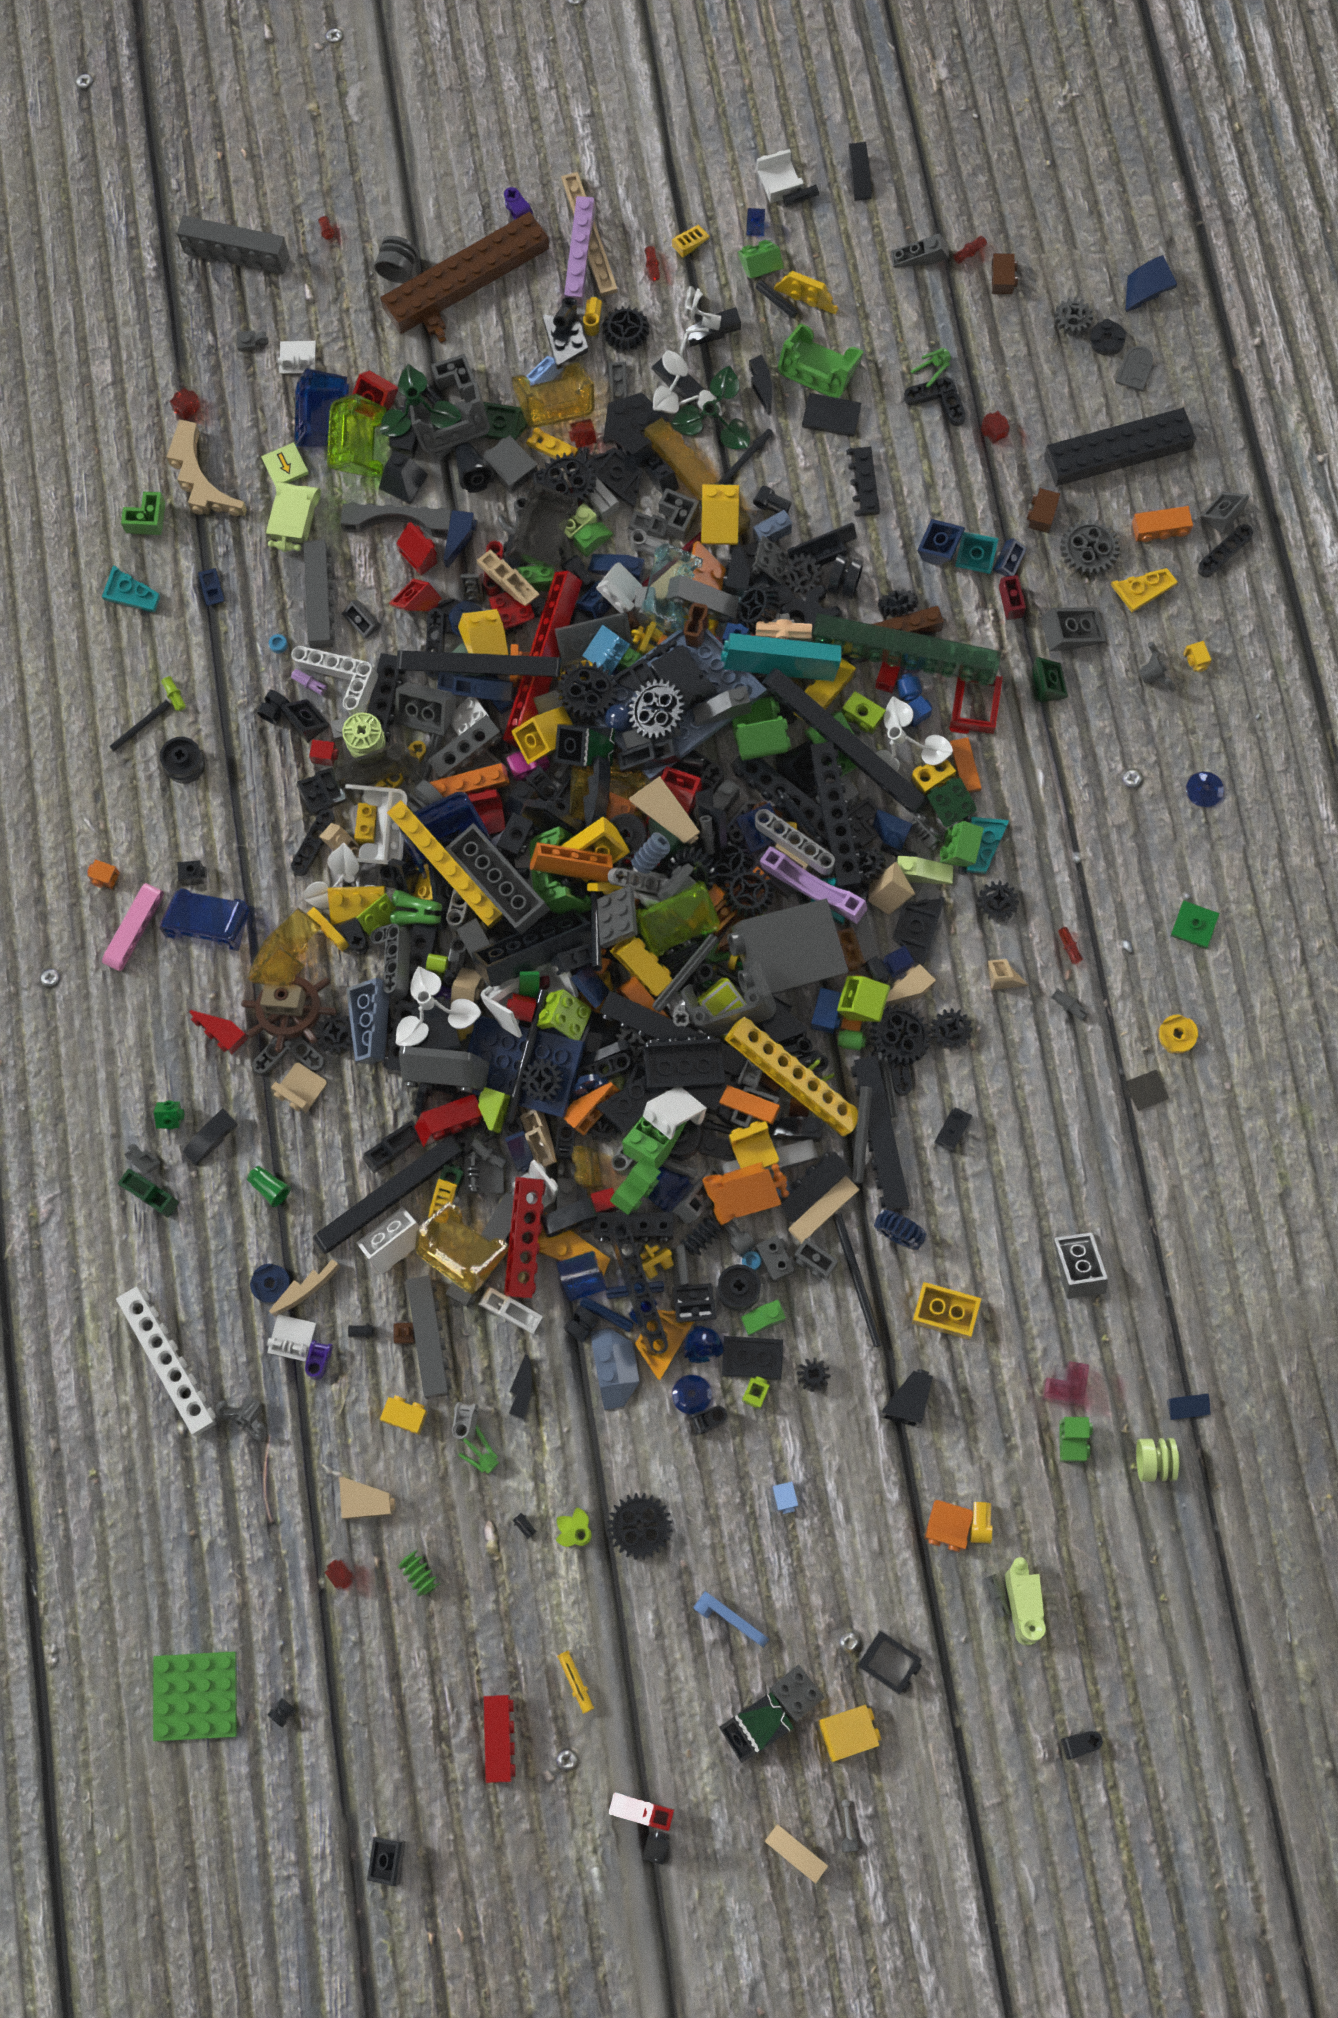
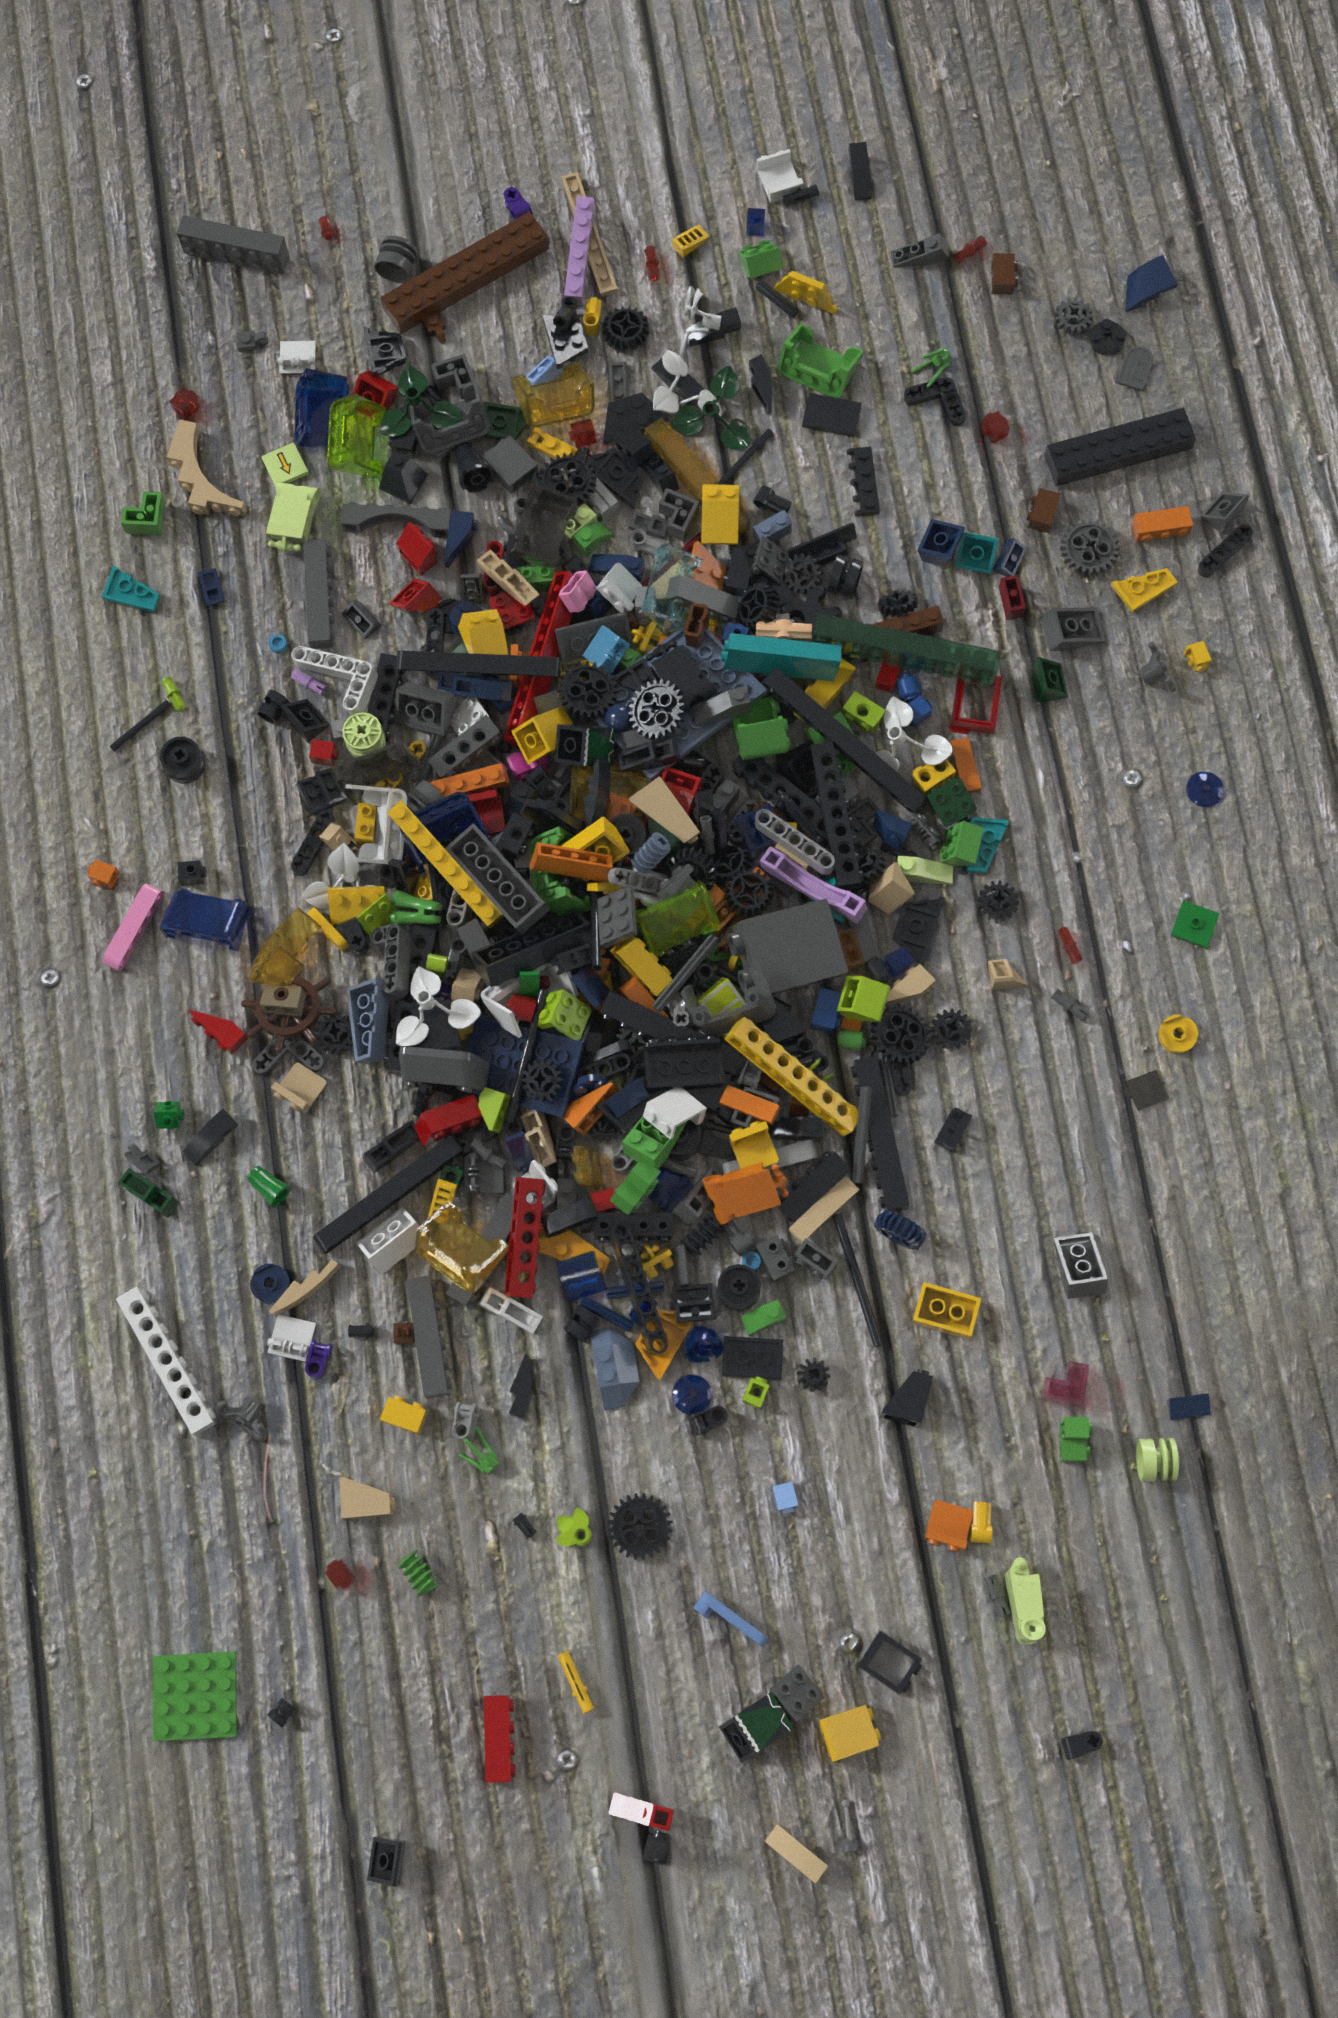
(384, 350): none -> black wing
(578, 591): none -> bright pink brick
(627, 1098): none -> dark blue slope

